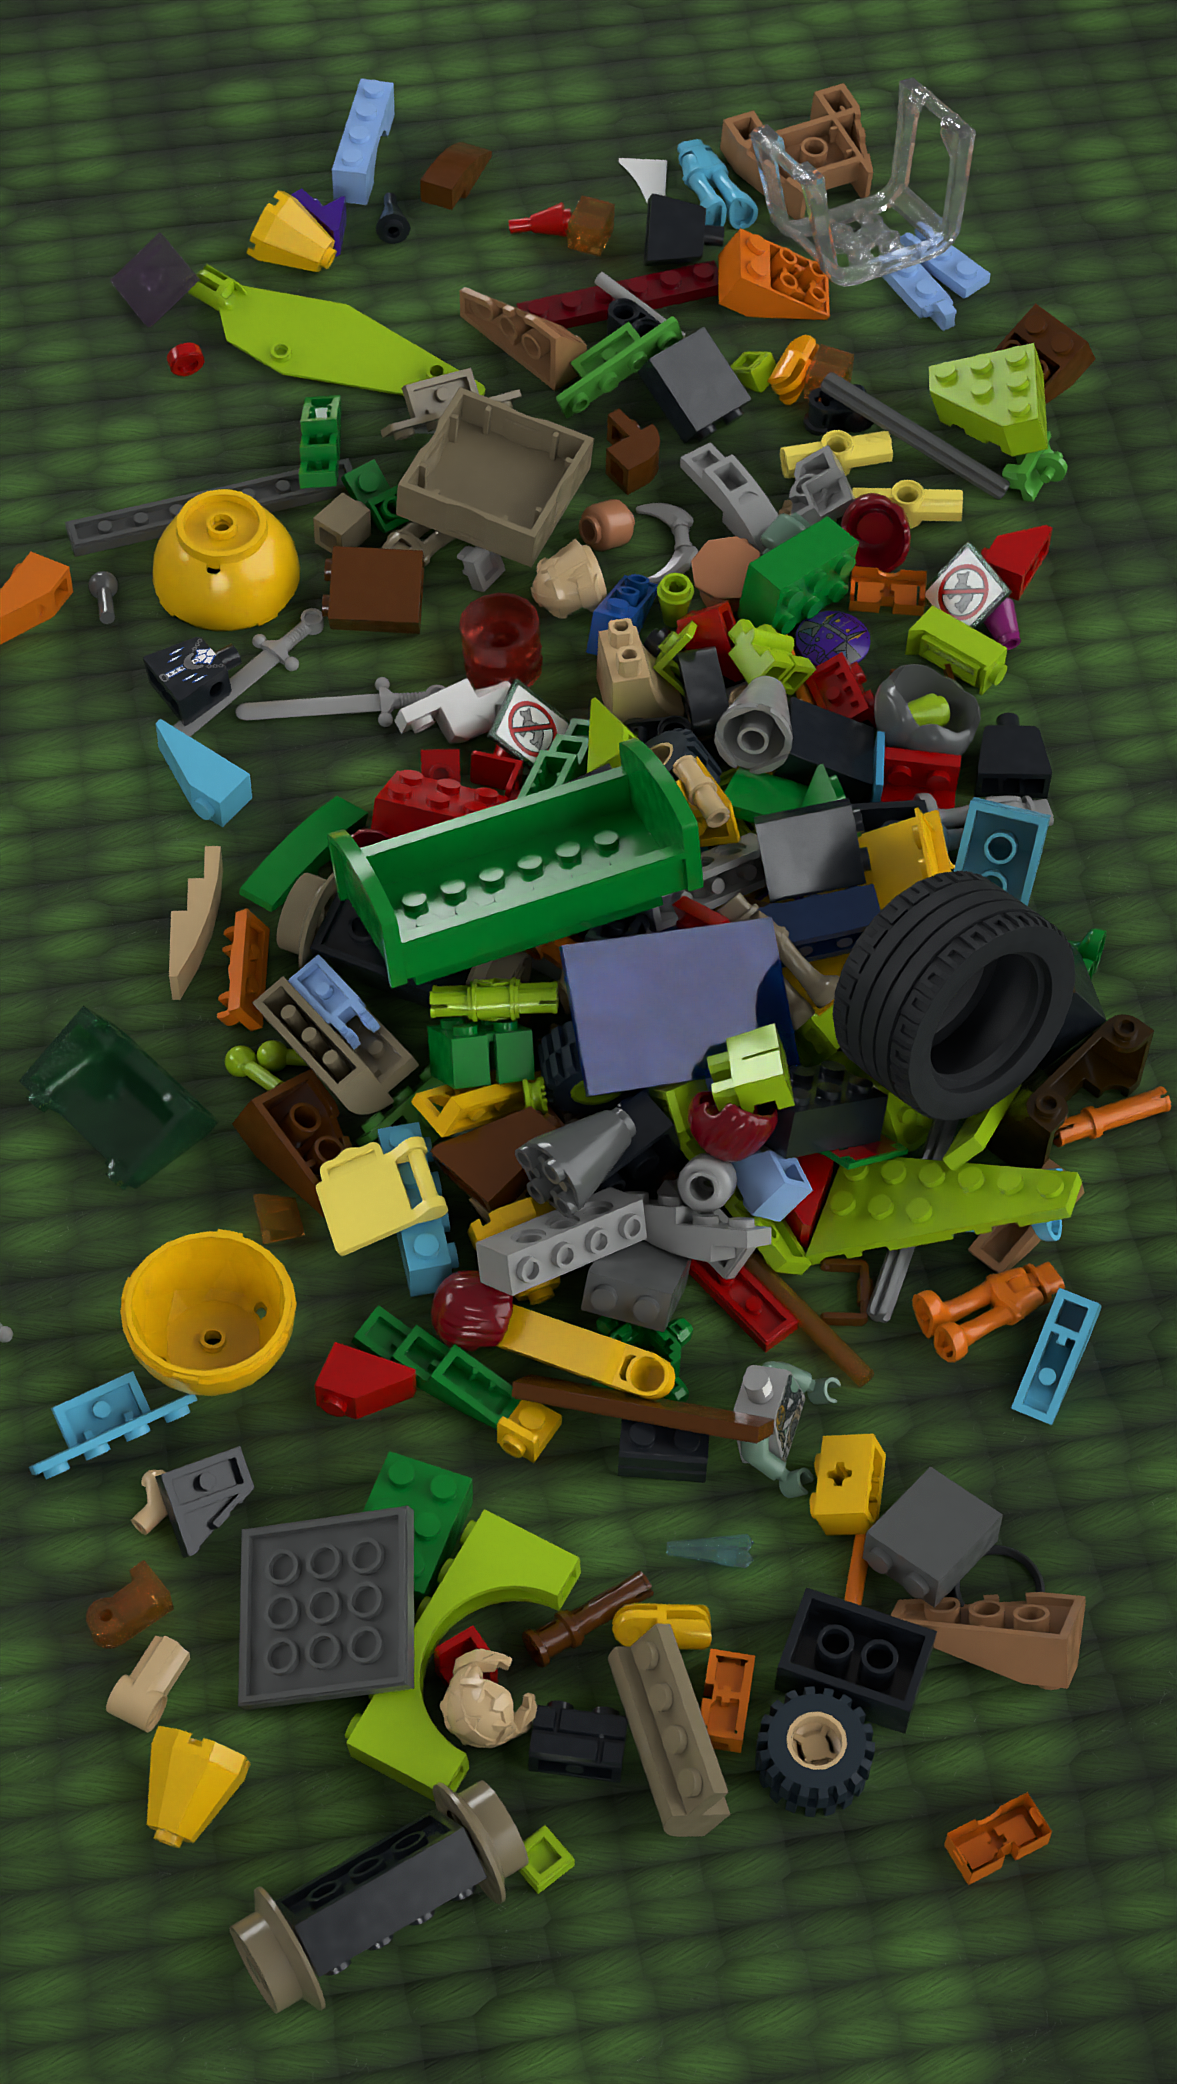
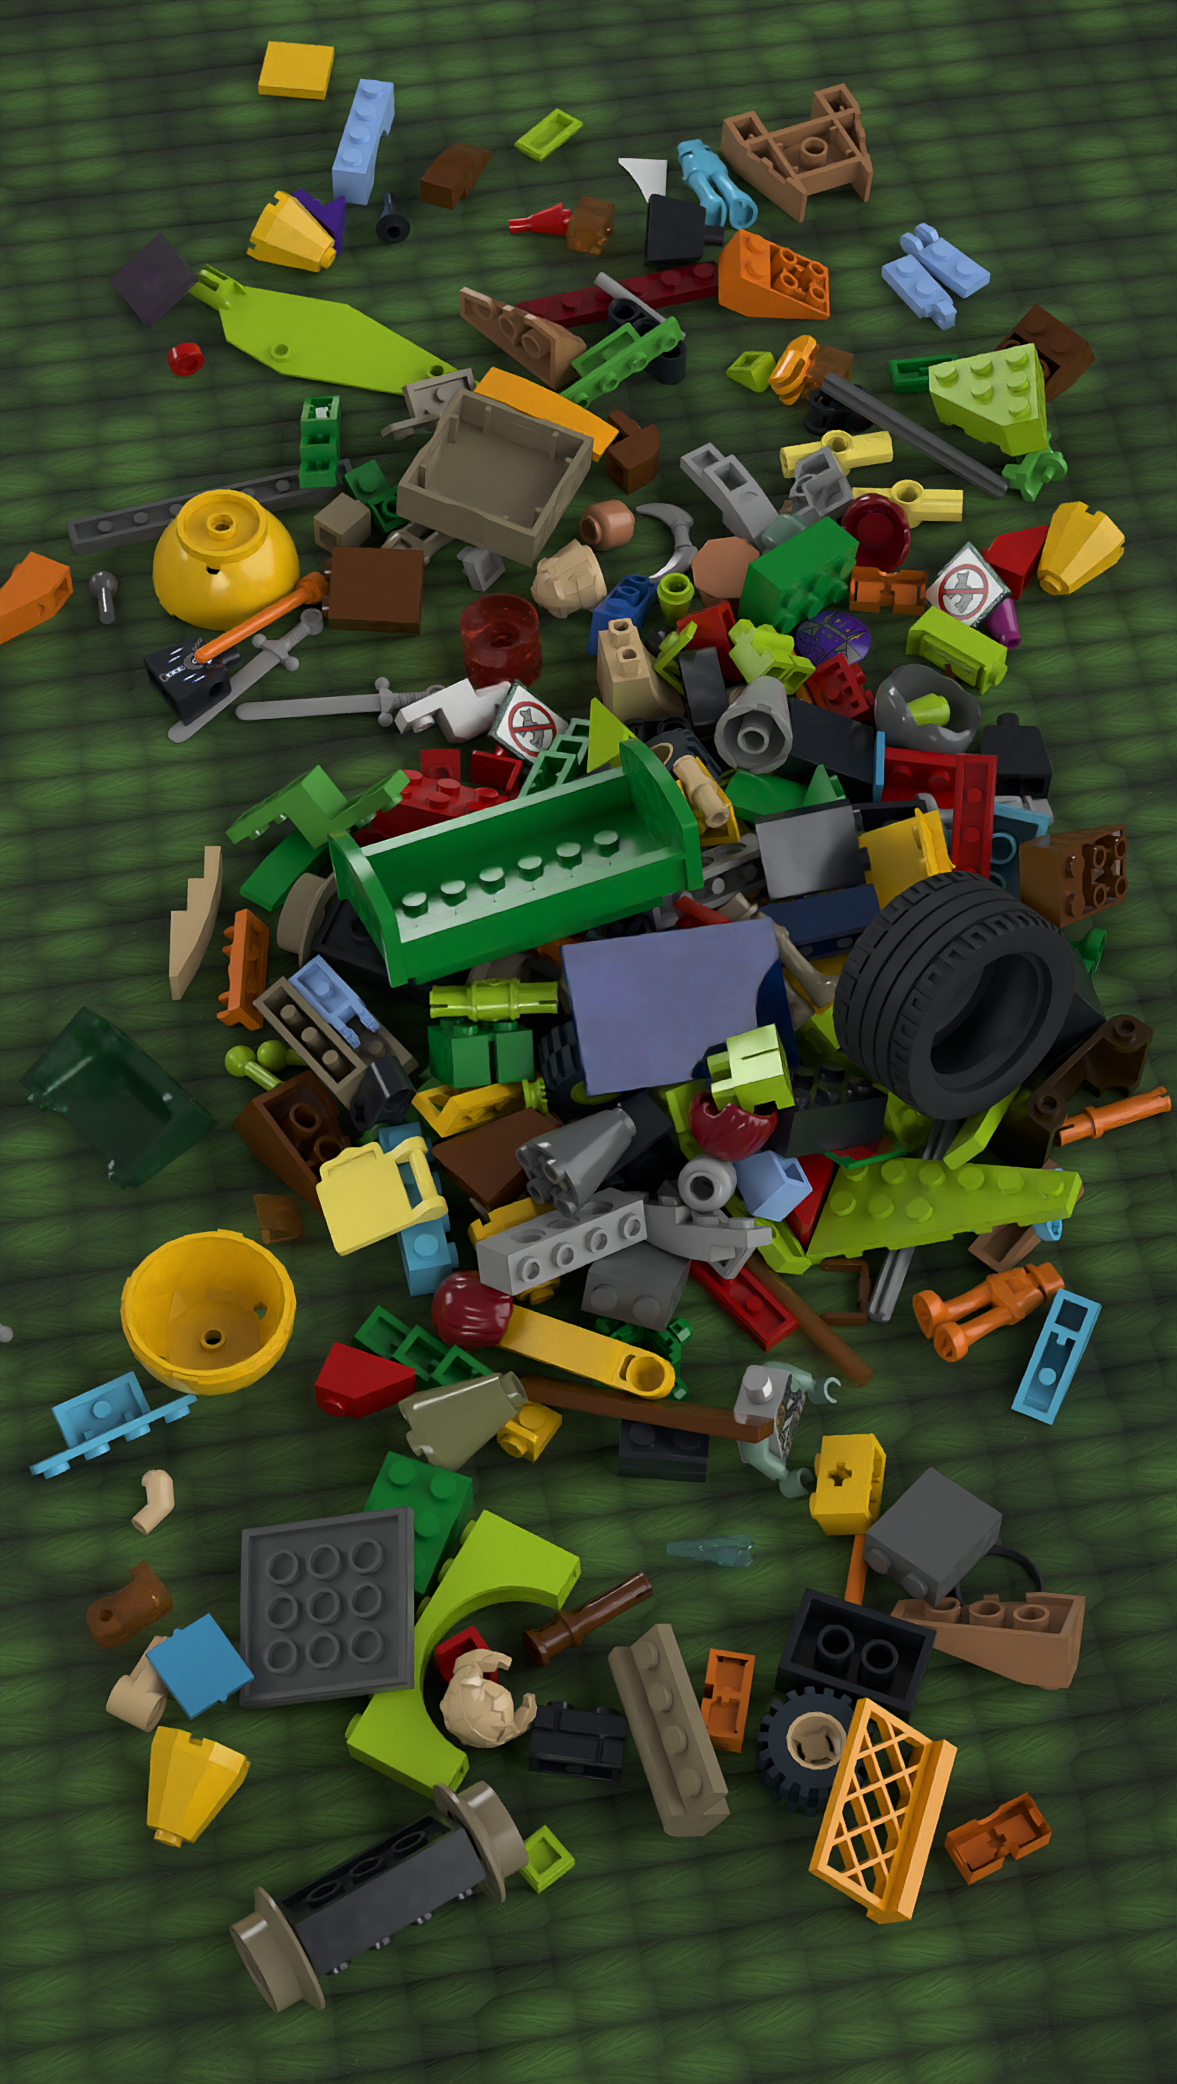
(199, 1666): none -> dark azure piece
(204, 1495): black wing -> none
(208, 780): medium azure slope -> none
(296, 70): none -> yellow tile
(308, 591): none -> orange piece
(318, 807): none -> bright green bracket
(382, 1095): none -> black piece
(460, 1417): none -> olive cone
(546, 405): none -> light orange slope
(548, 135): none -> lime tile
(688, 1621): yellow arm -> none
(695, 386): black brick -> none
(829, 226): clear windscreen -> none
(908, 1826): none -> light orange fence
(915, 380): none -> green tile
(973, 813): none -> red tile
(1074, 873): none -> reddish brown slope
(1077, 548): none -> yellow cone

